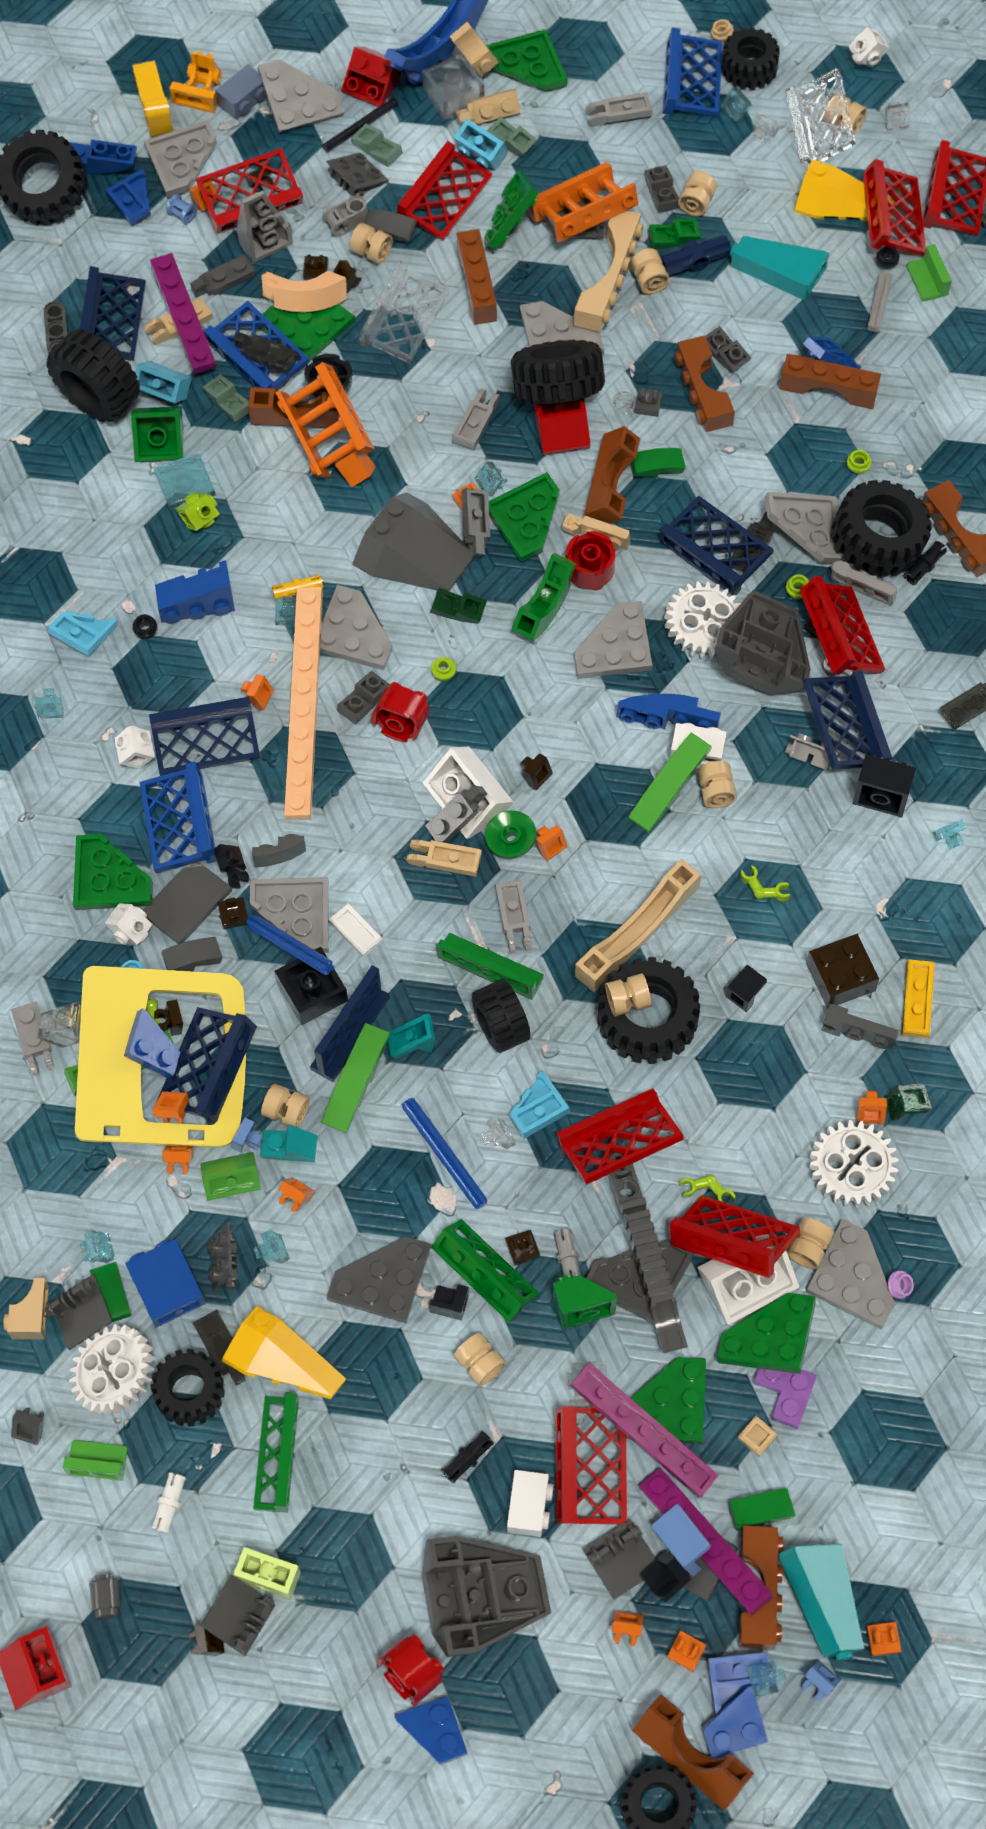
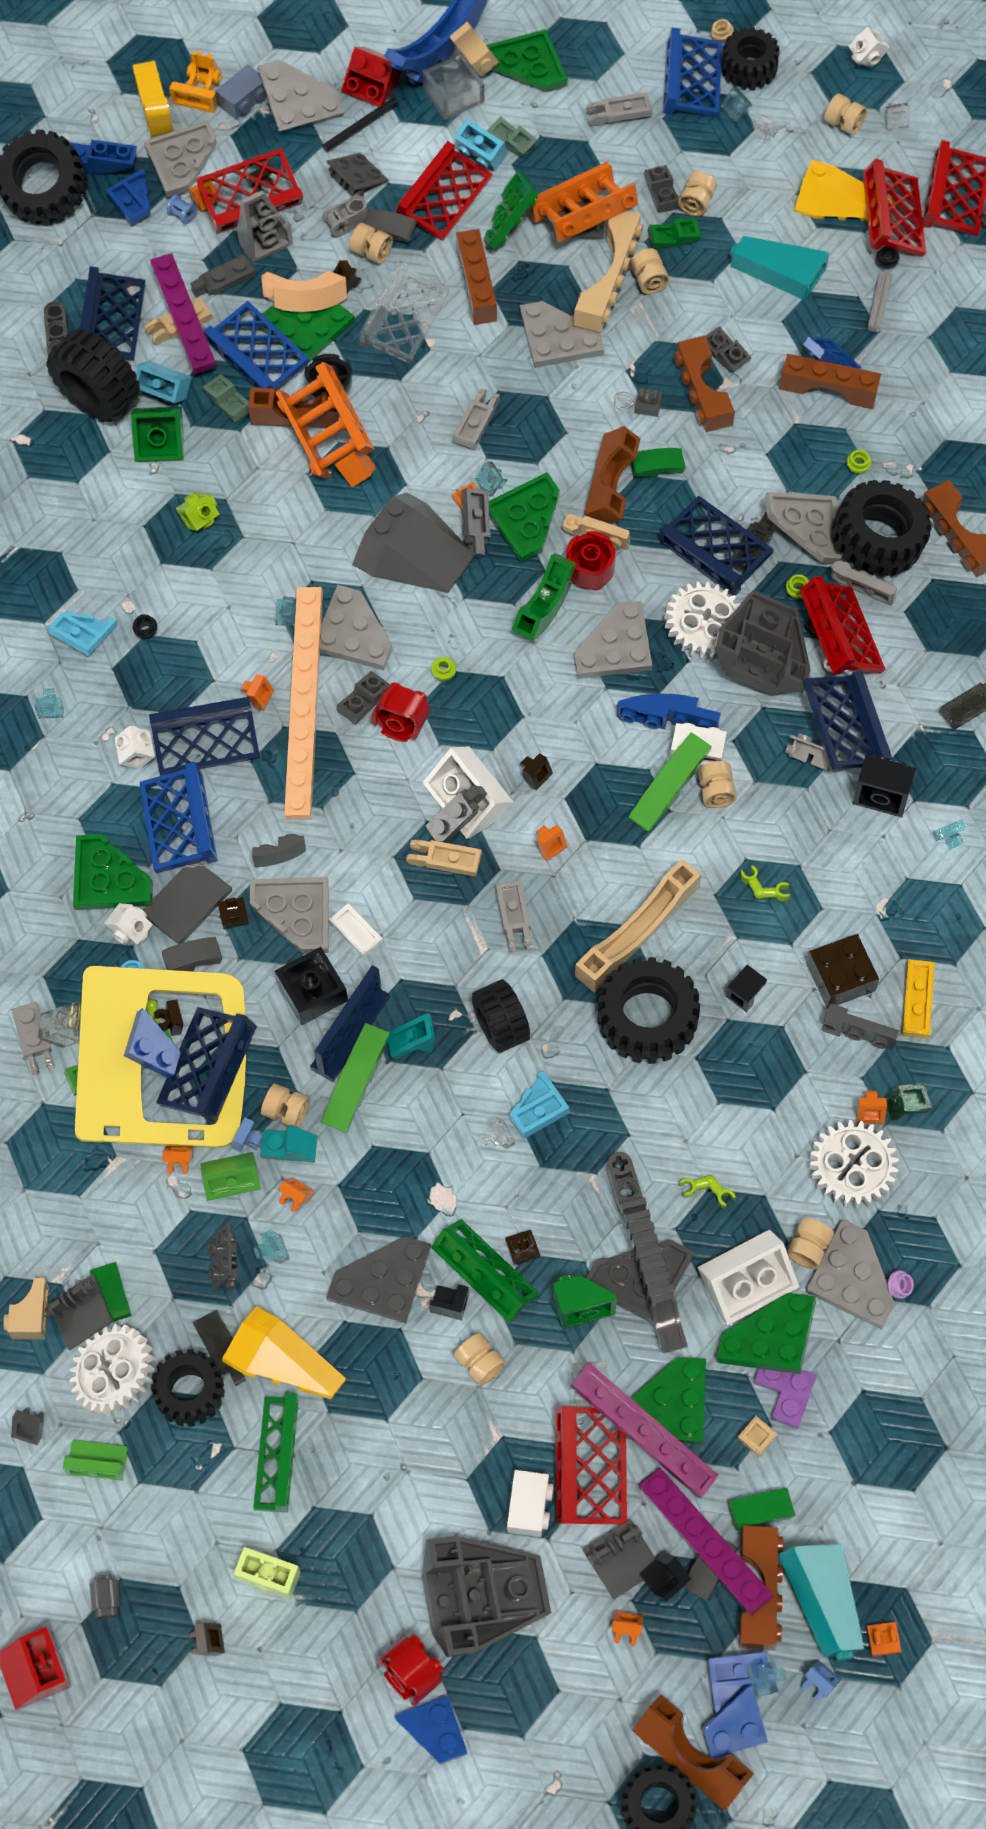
(98, 1247): clear light blue tile -> none
(165, 1282): blue panel -> none
(168, 1503): white pin -> none
(171, 1106): orange tile -> none
(183, 478): clear light blue tile -> none
(195, 596): blue wedge -> none
(232, 862): black plate -> none
(238, 1615): dark grey hinge -> none
(266, 352): clear smoke hinge -> none
(290, 588): yellow pin -> none
(290, 944): blue axle -> none
(314, 266): dark brown tile -> none
(376, 146): sand green slope -> none
(444, 1153): blue axle -> none
(456, 607): dark green slope -> none
(467, 1457): black pin -> none
(489, 965): green fence -> none
(490, 107): tan hinge -> none
(506, 825): green dish -> none
(558, 371): black tyre -> none
(562, 426): red slope -> none
(567, 1255): light grey pin -> none
(613, 1124): red fence -> none
(628, 995): tan wheel -> none
(682, 1538): medium blue panel -> none
(686, 1651): orange tile -> none
(696, 255): dark blue piece -> none
(731, 1247): red fence -> none
(800, 112): clear fence -> none
(925, 563): black pin -> none
(930, 275): bright green panel -> none

